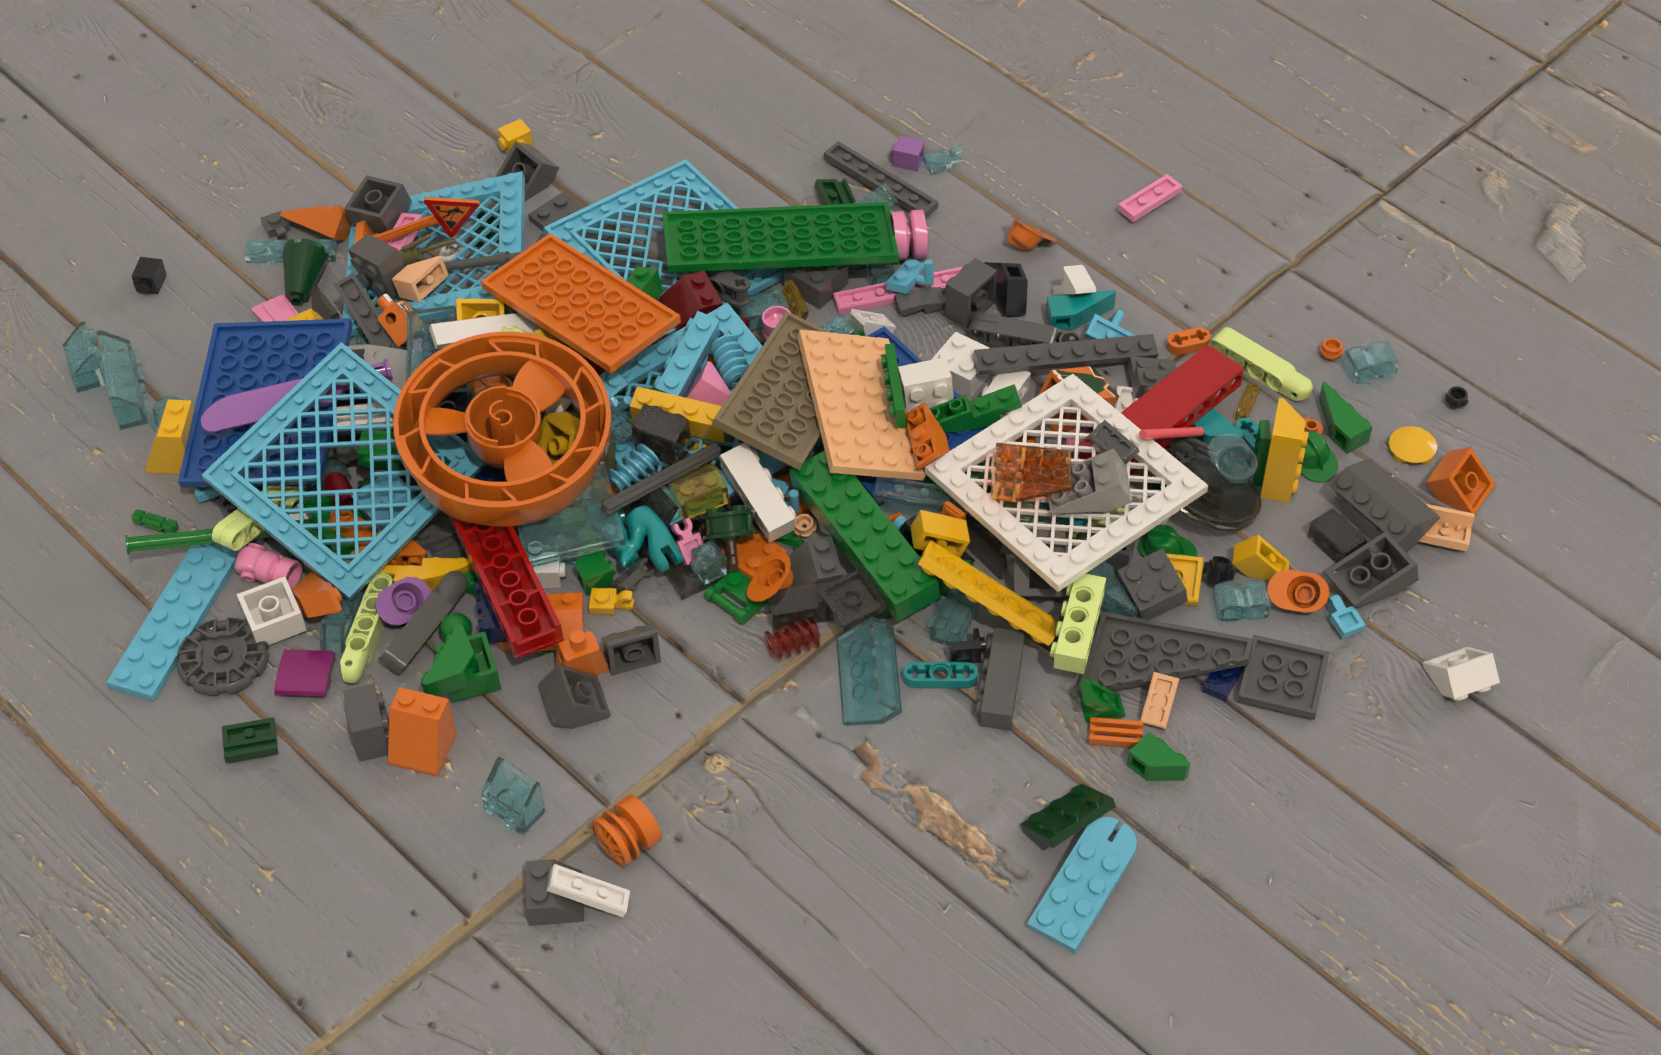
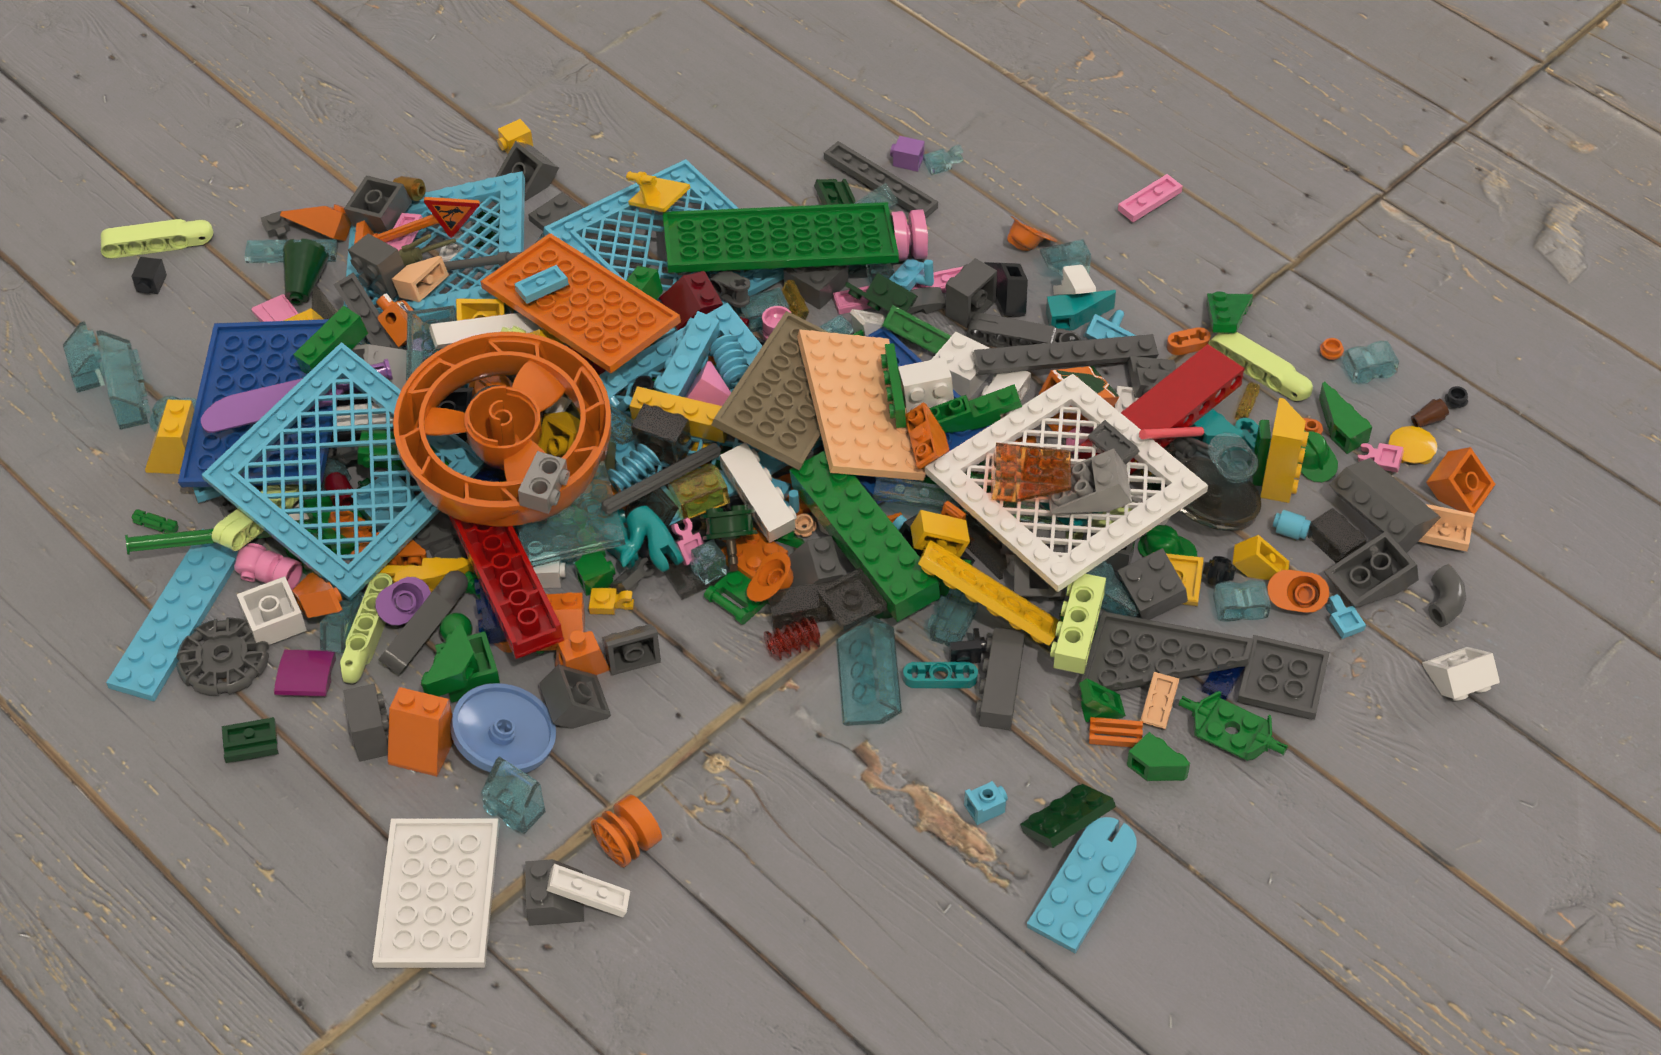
(154, 237): none -> yellowish green piece
(342, 327): none -> green brick
(414, 187): none -> pearl gold brick
(436, 893): none -> white plate
(502, 723): none -> medium blue dish
(539, 481): none -> light grey brick
(541, 284): none -> medium azure plate
(644, 381): none -> black plate
(655, 192): none -> yellow plate
(883, 294): none -> dark green bracket
(915, 330): none -> green tile
(985, 802): none -> medium azure brick
(1067, 255): none -> clear light blue slope
(1215, 715): none -> green plate
(1227, 310): none -> green wing
(1291, 525): none -> medium azure brick
(1386, 455): none -> bright pink plate
(1431, 413): none -> reddish brown cone
(1451, 596): none -> dark grey cylinder

